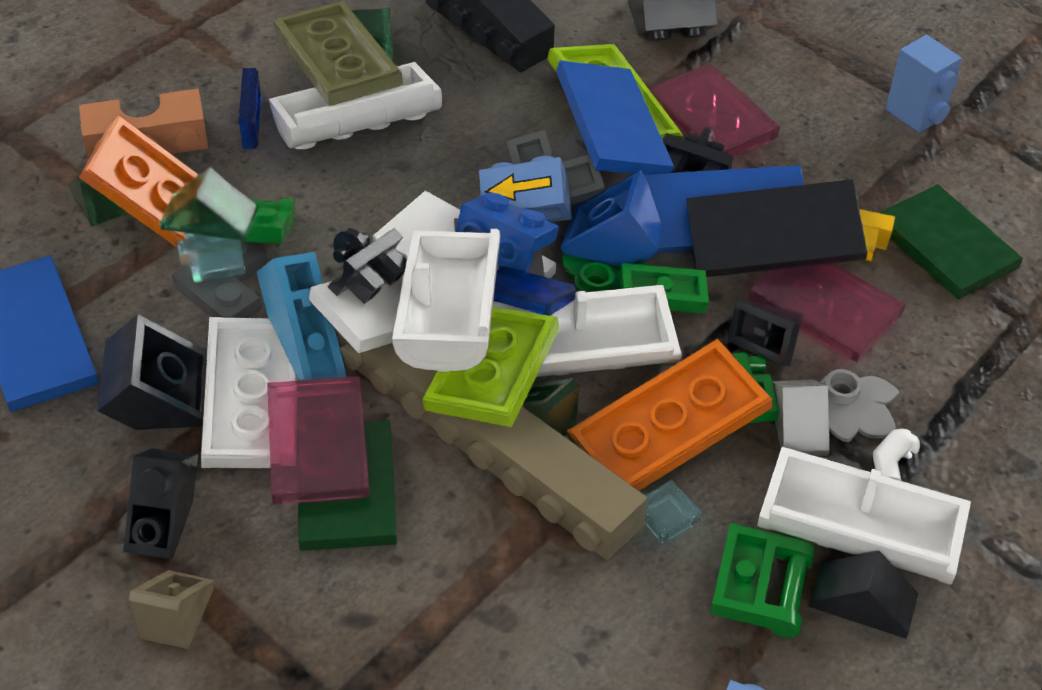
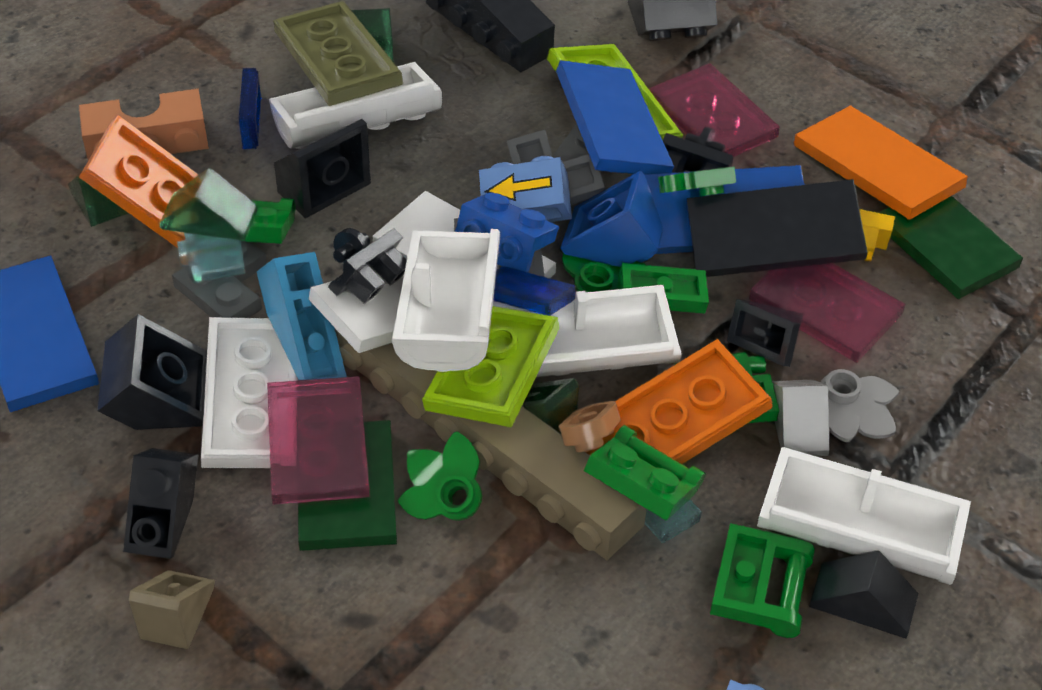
(326, 169): none -> black slope
(439, 477): none -> green plate
(589, 425): none -> medium nougat plate
(644, 473): none -> green plate
(708, 181): none -> green plate
(880, 162): none -> orange tile
(892, 449): white arm -> none
(923, 83): medium blue brick -> none

